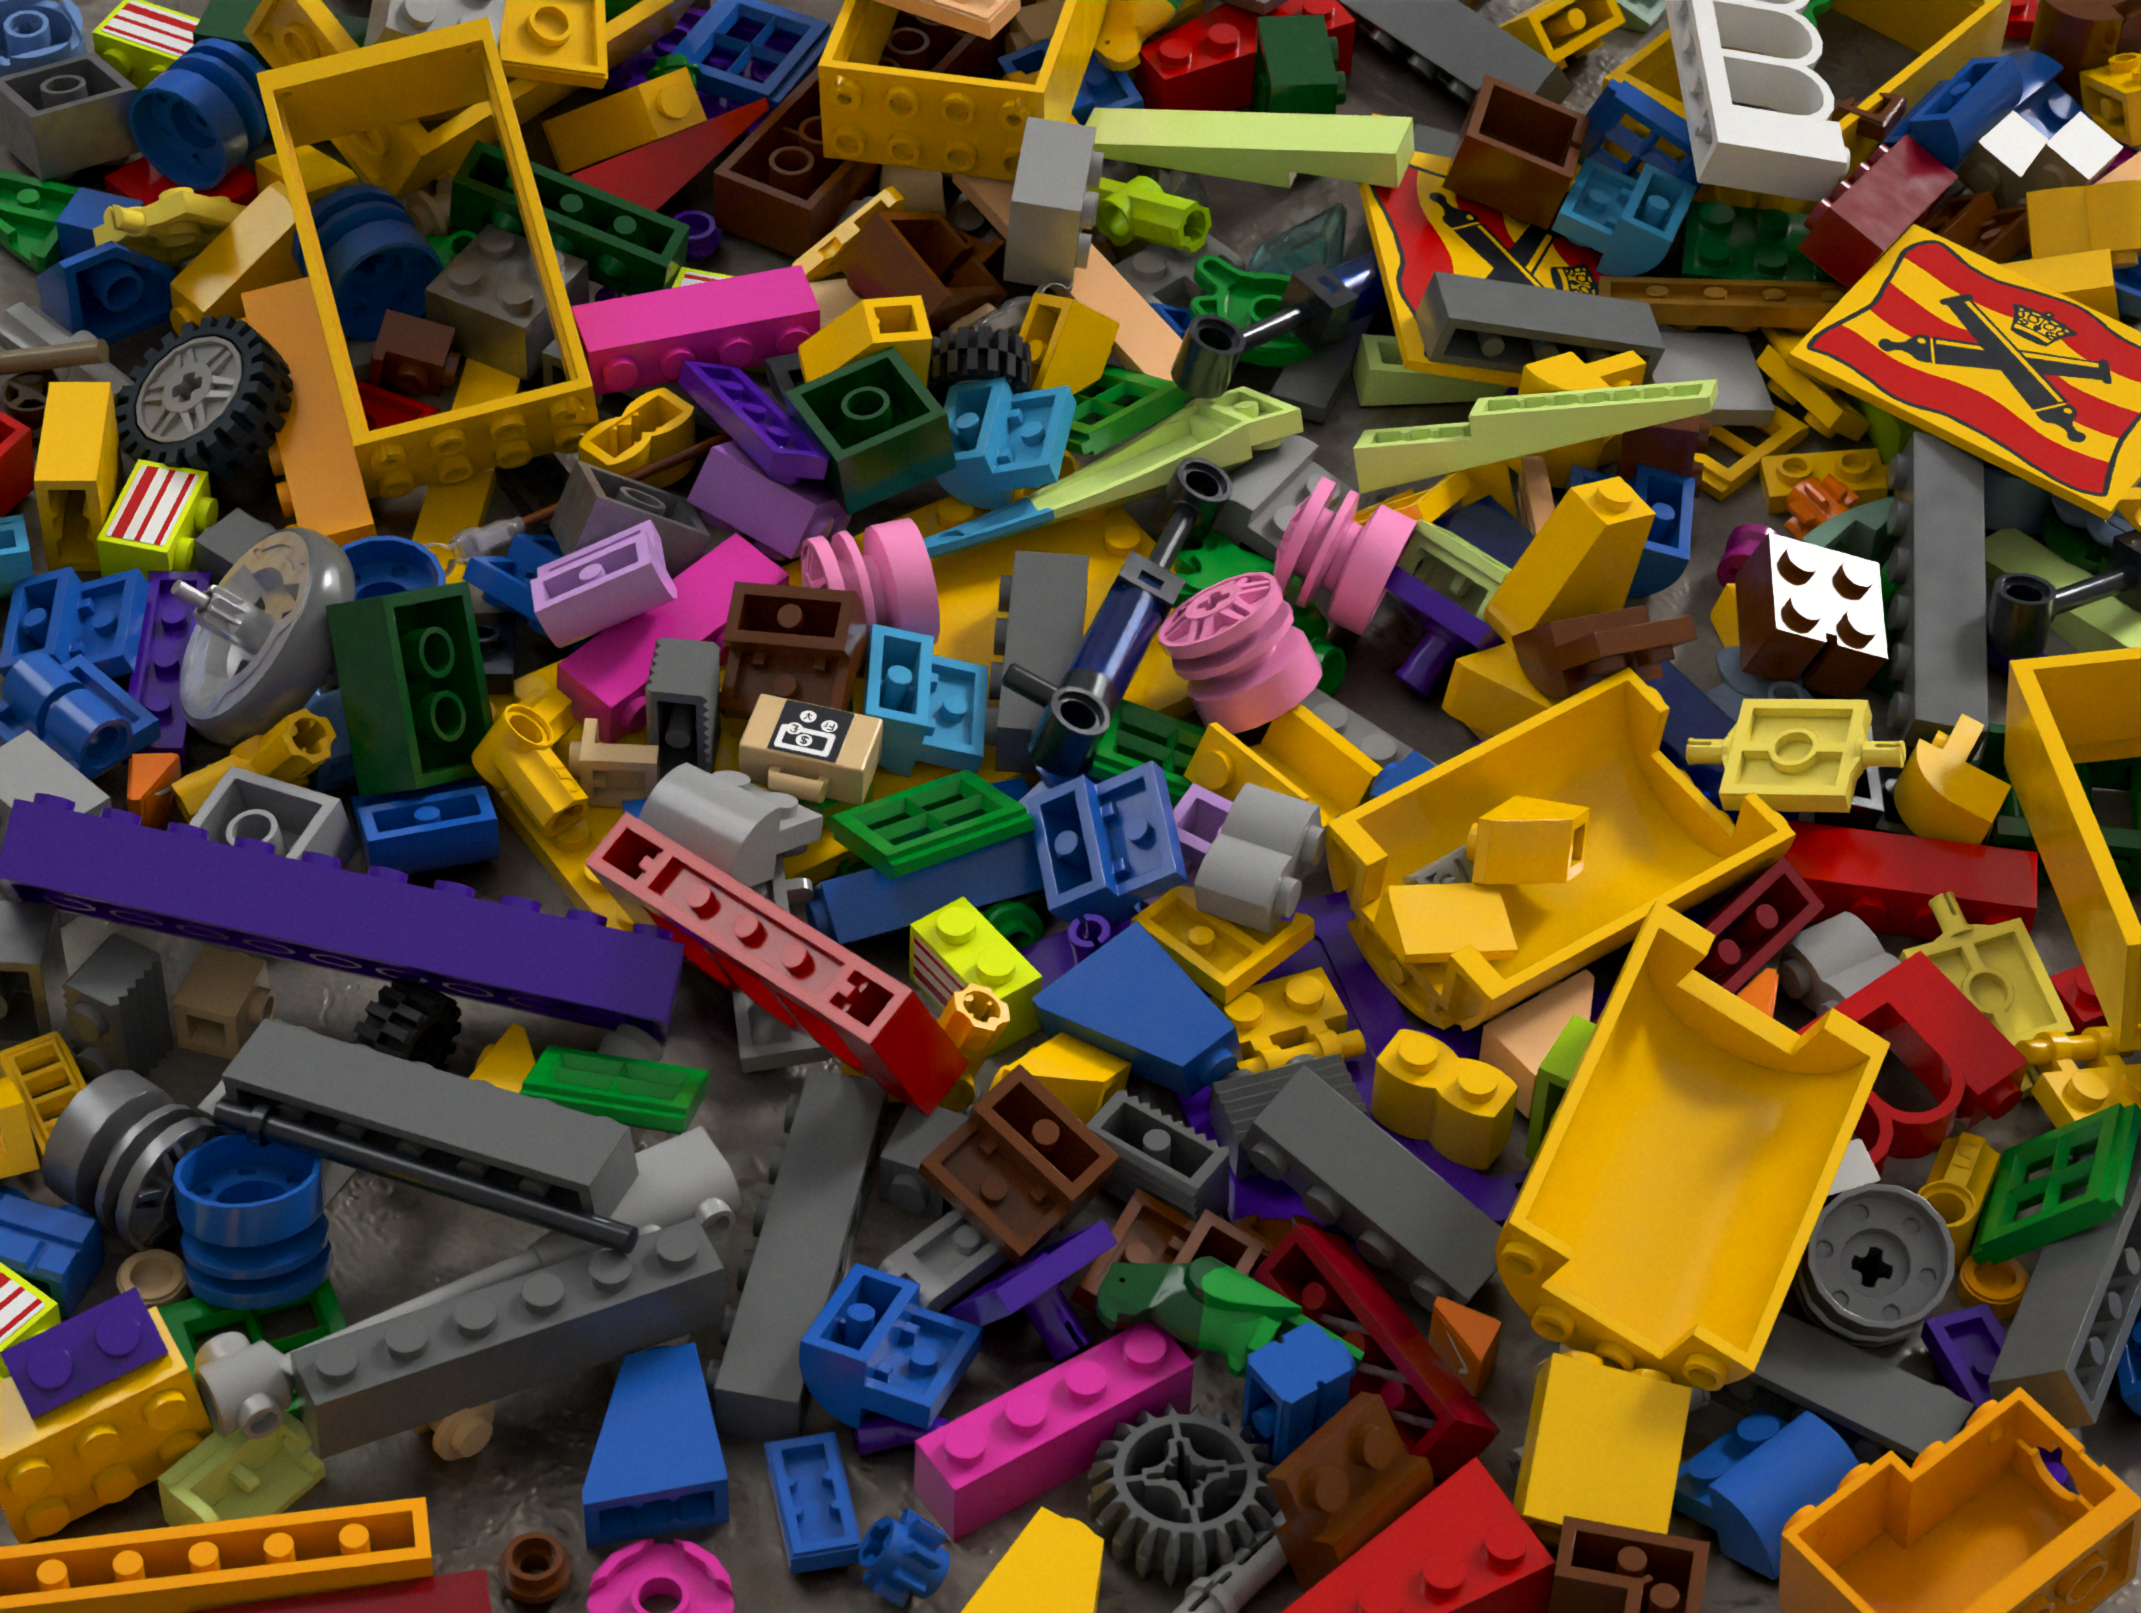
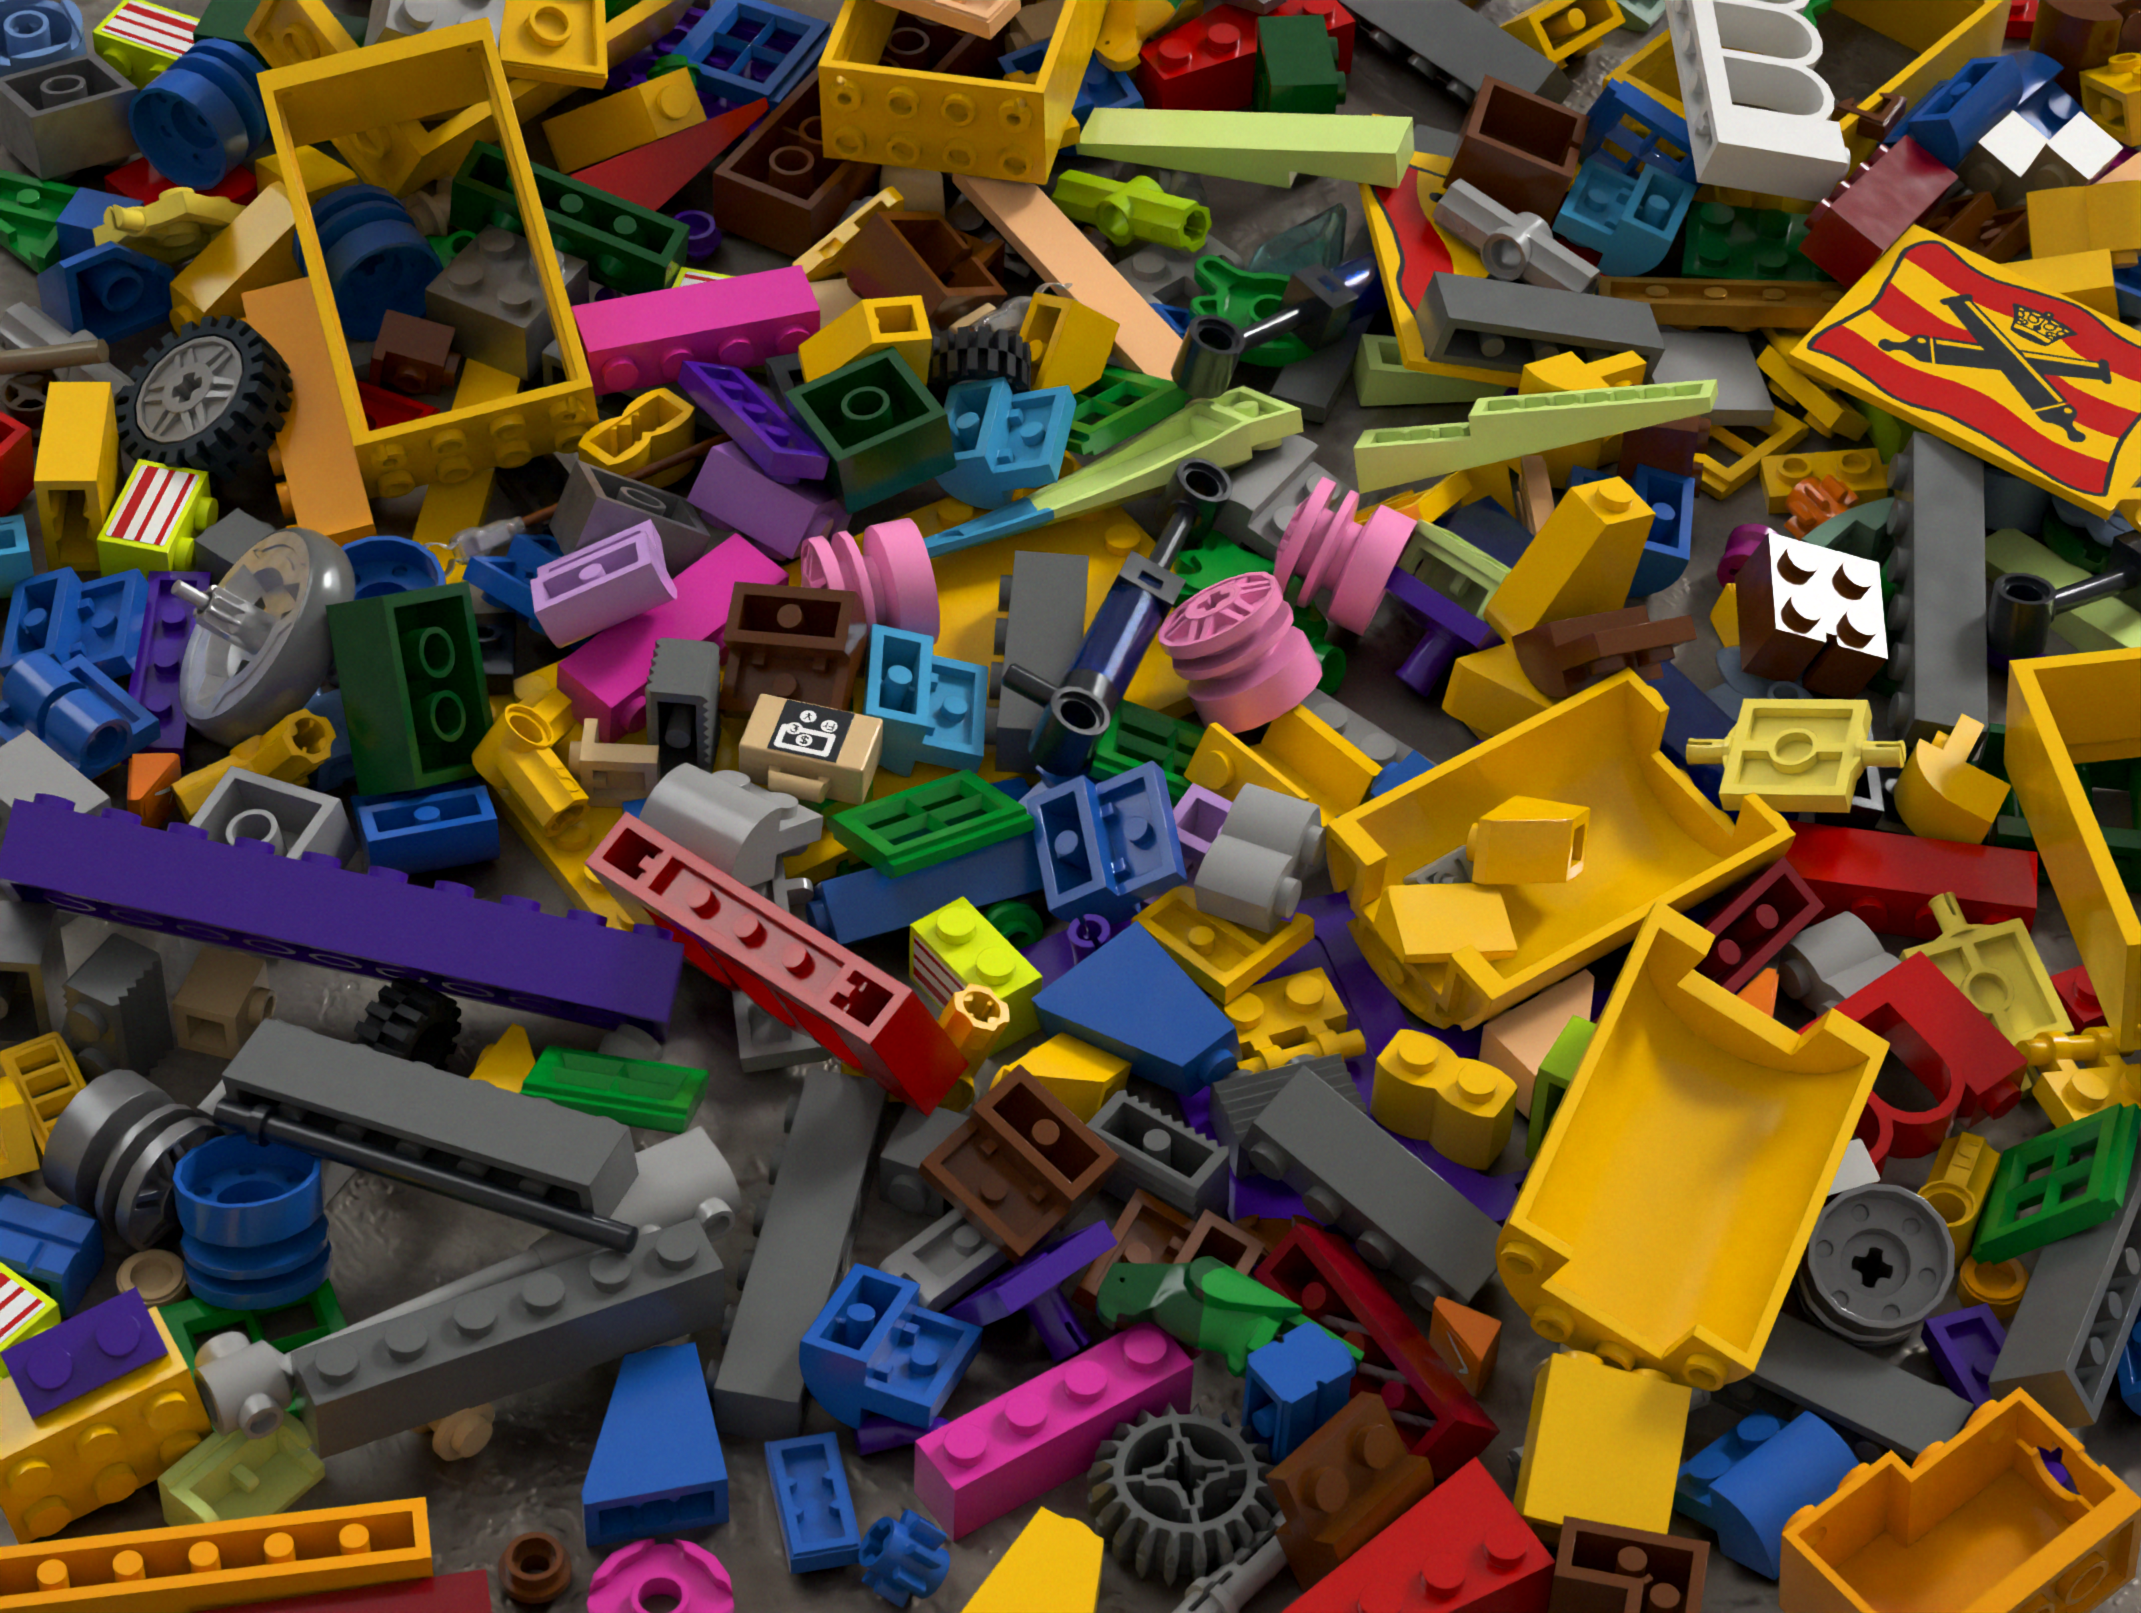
(1052, 203): light grey brick -> none
(1511, 243): none -> light grey piece

